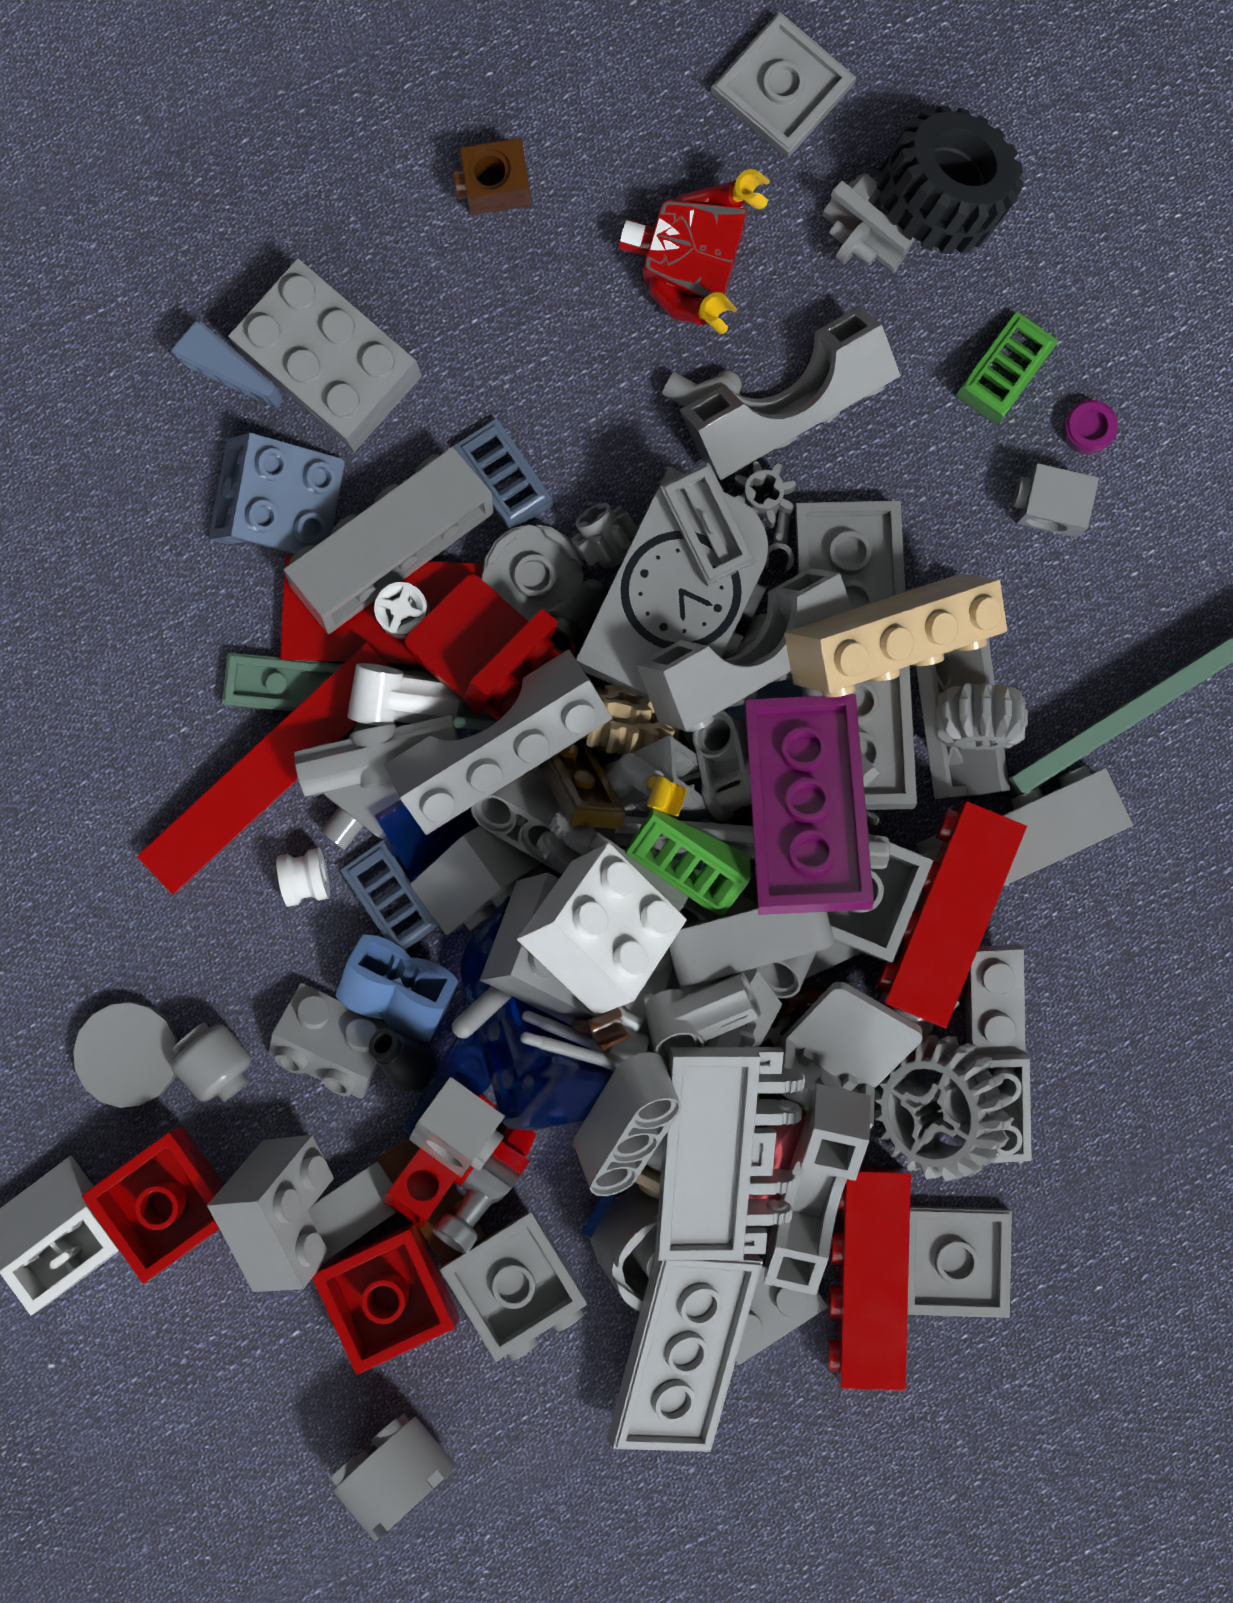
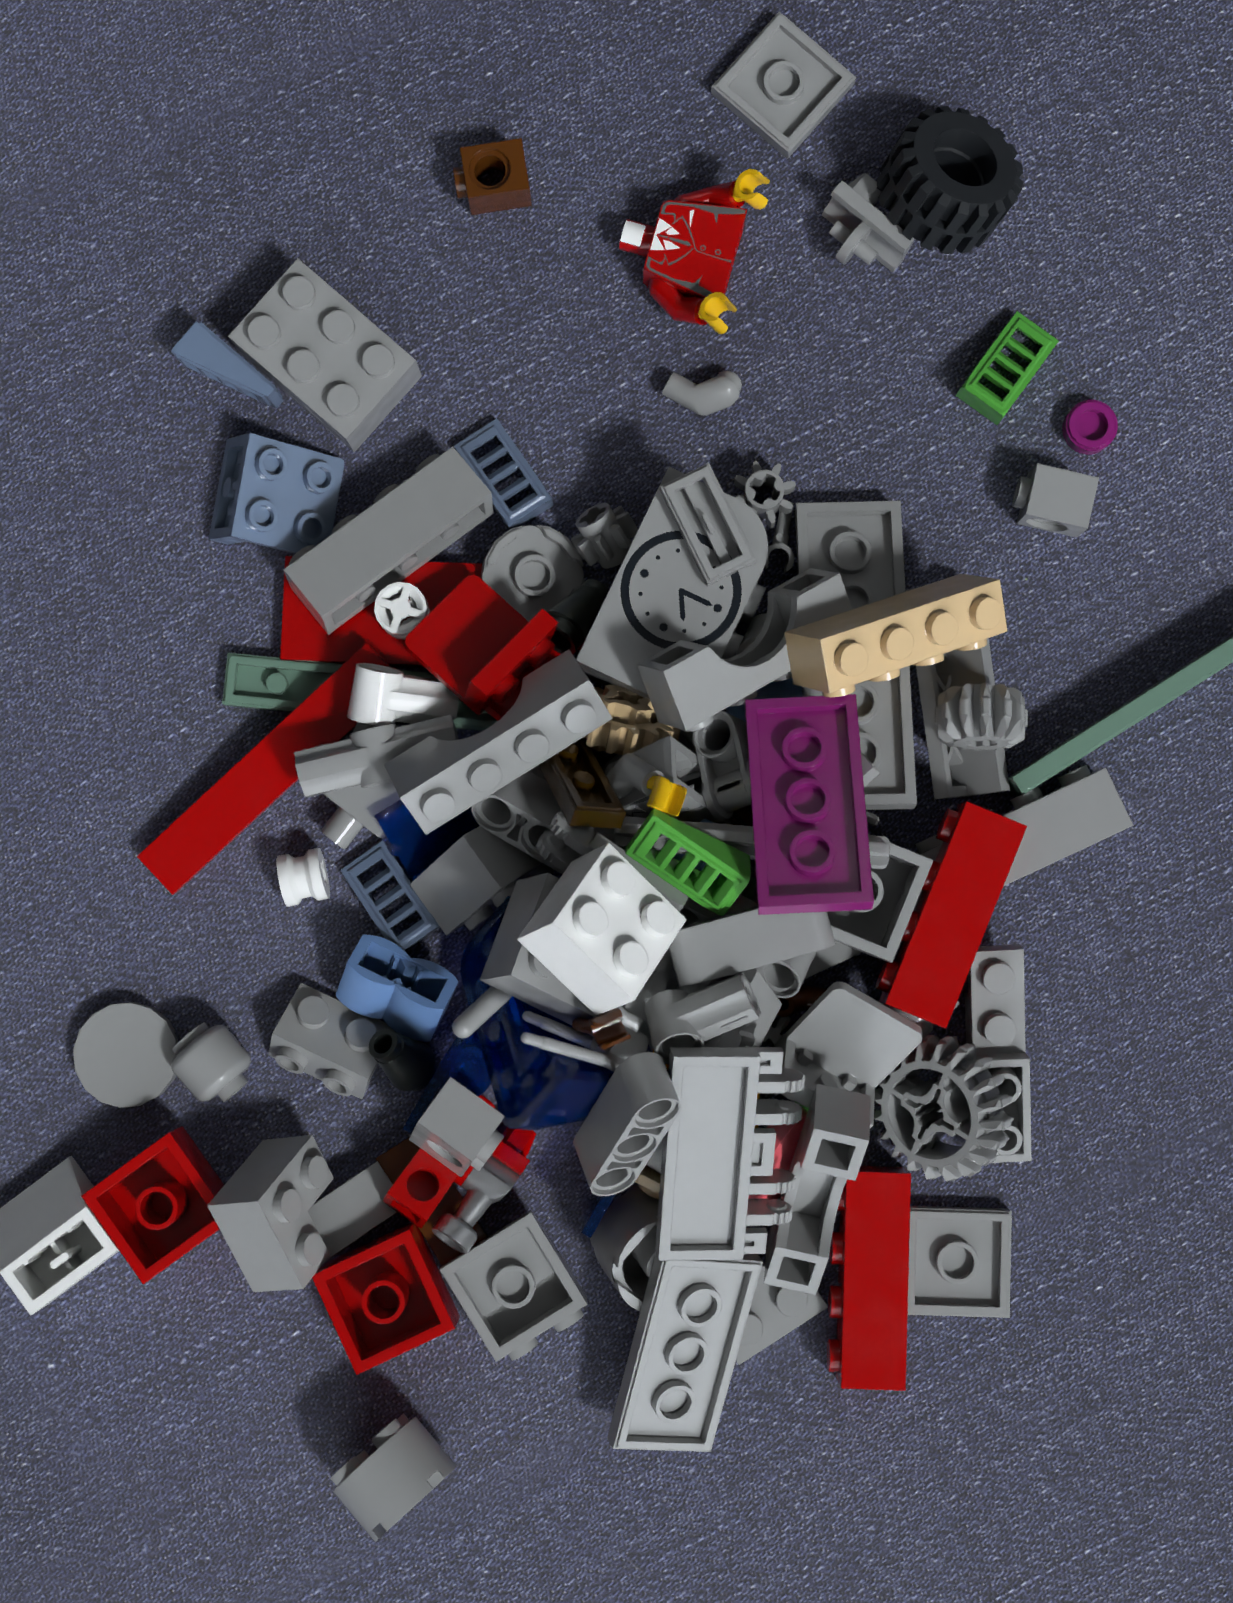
(846, 364): light grey arch -> none

